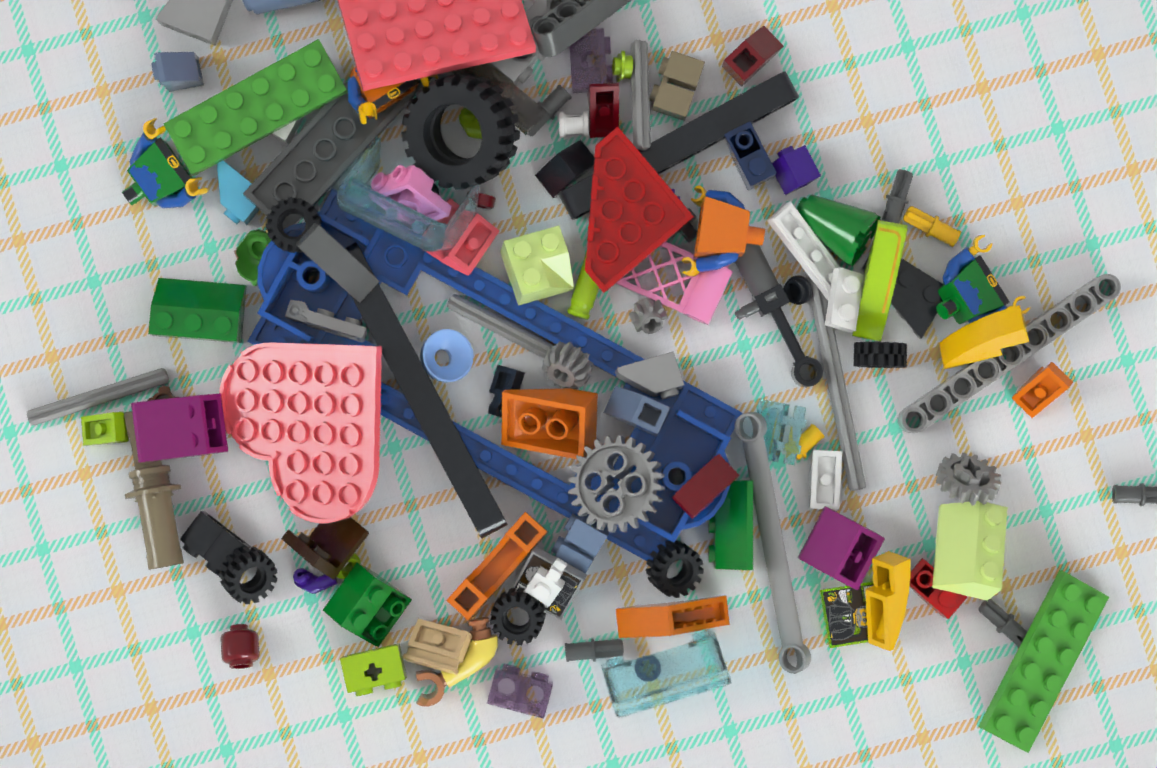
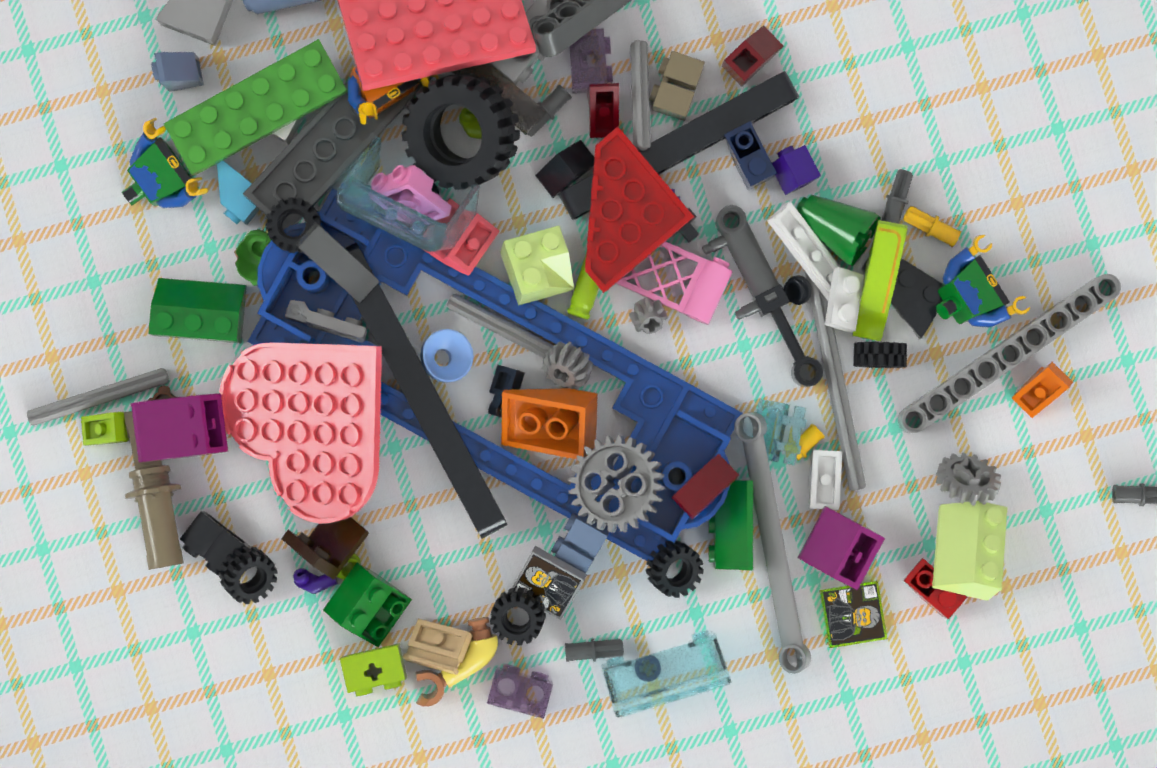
(239, 647): dark red head -> none
(485, 201): dark red tile -> none
(497, 566): orange arch -> none
(547, 583): white plate -> none
(573, 124): white bush -> none
(622, 66): lime plate -> none
(636, 410): sand blue slope -> none
(653, 375): light grey slope -> none
(672, 617): orange arch -> none
(721, 231): orange torso -> none
(887, 599): yellow slope -> none
(984, 338): yellow slope -> none
(1003, 621): dark grey axle -> none
(1043, 661): bright green plate -> none

